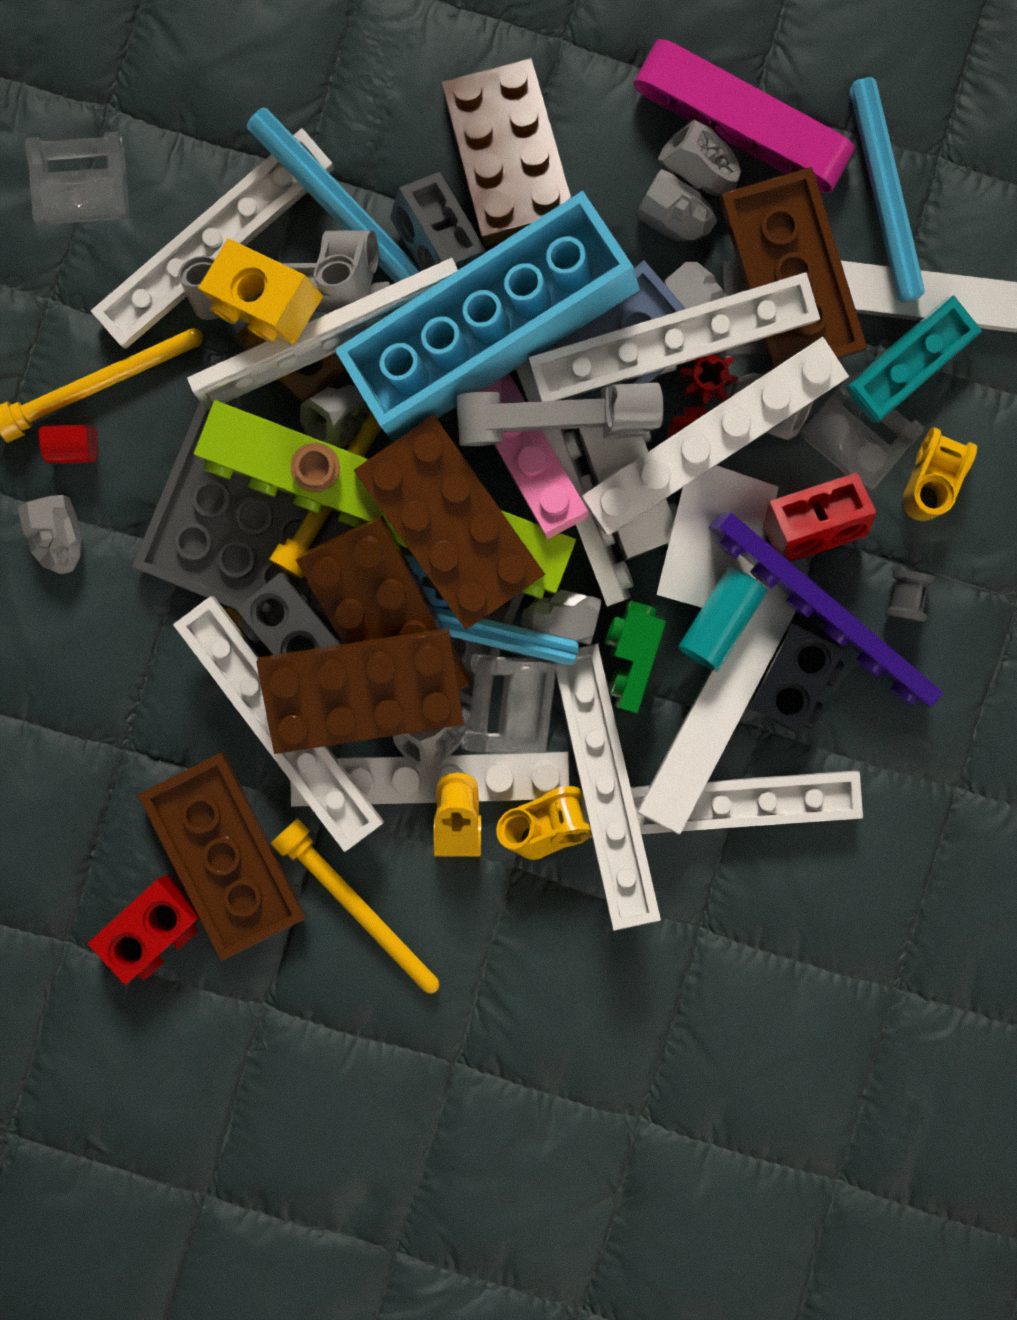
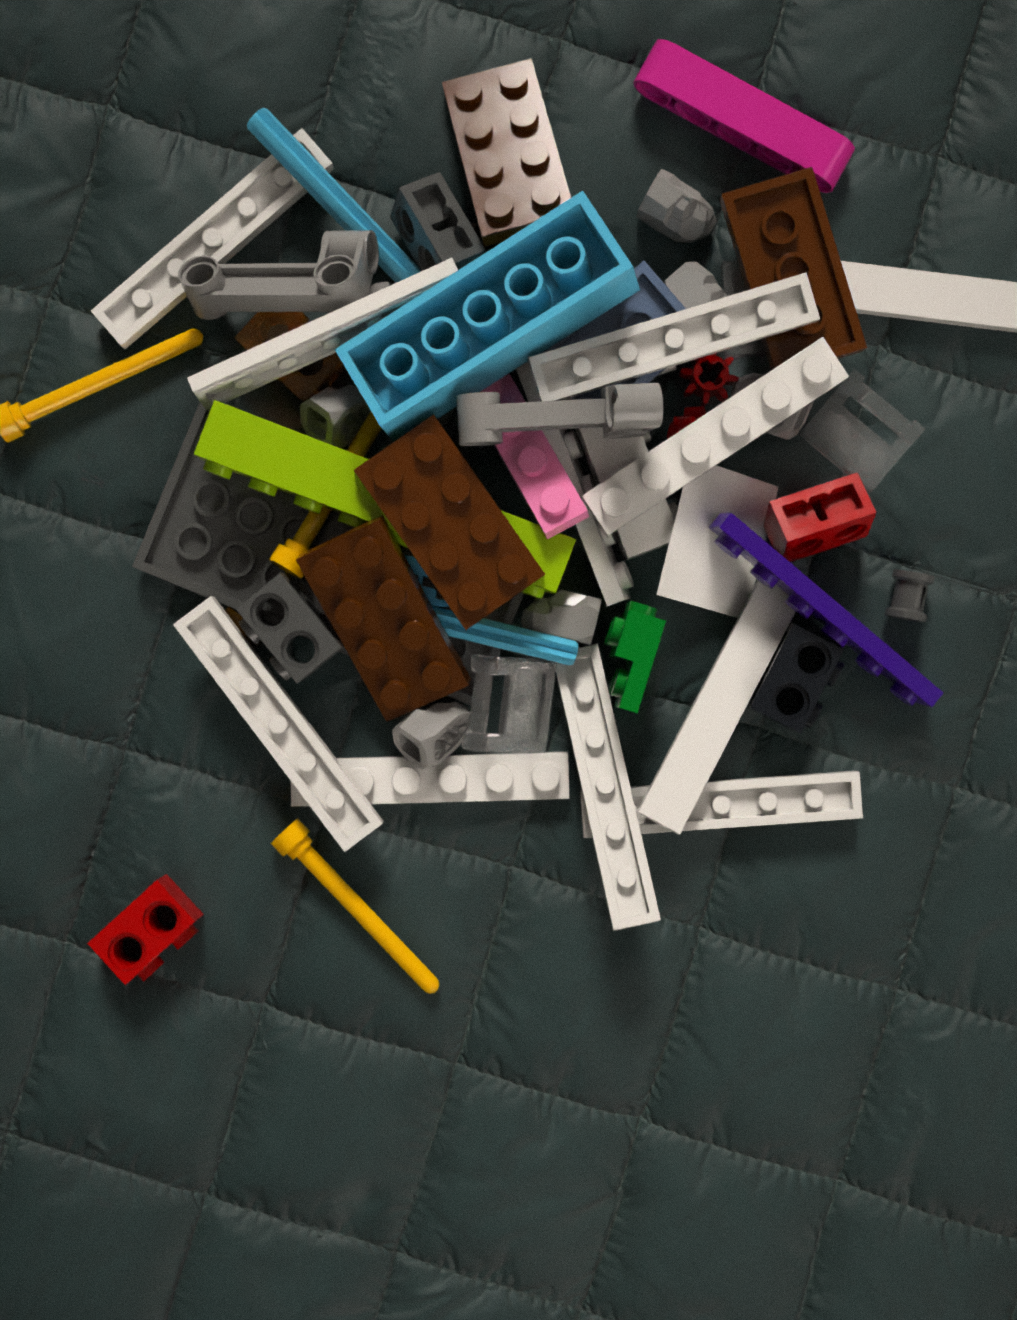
(52, 532): light grey rock -> none
(68, 444): red brick -> none
(79, 193): clear plate -> none
(222, 856): reddish brown plate -> none
(242, 275): yellow brick -> none
(315, 467): medium nougat plate -> none
(360, 691): reddish brown plate -> none
(457, 817): yellow piece -> none
(553, 823): yellow piece -> none
(701, 159): light grey rock -> none
(722, 619): teal pin -> none
(887, 190): medium azure axle -> none
(913, 359): teal tile -> none
(942, 468): yellow piece -> none

